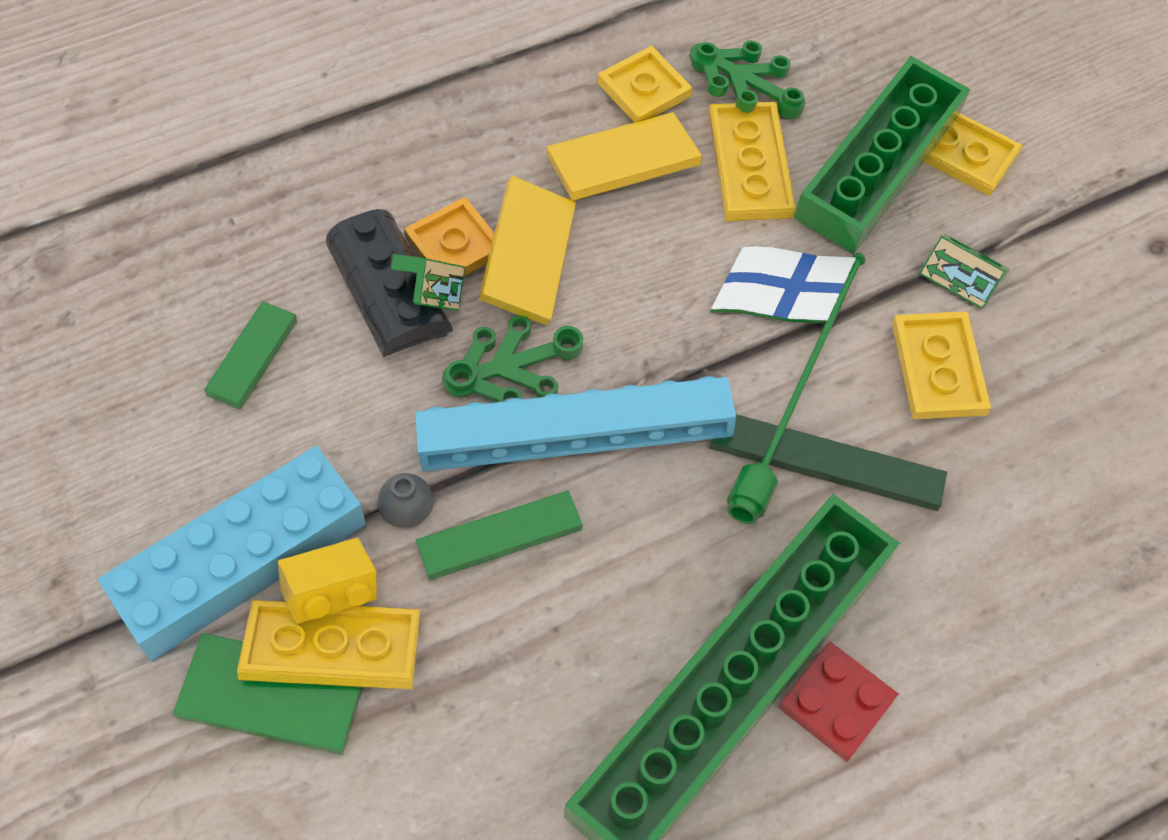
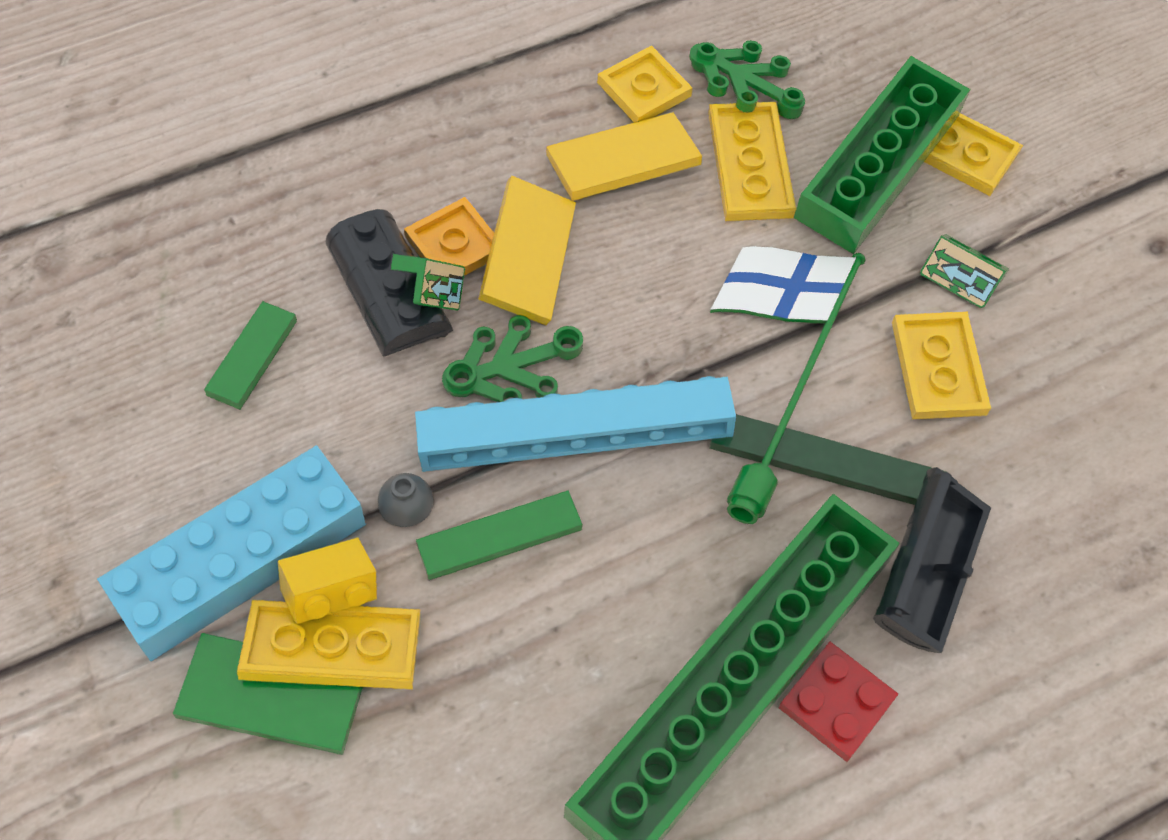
(932, 563): none -> black container

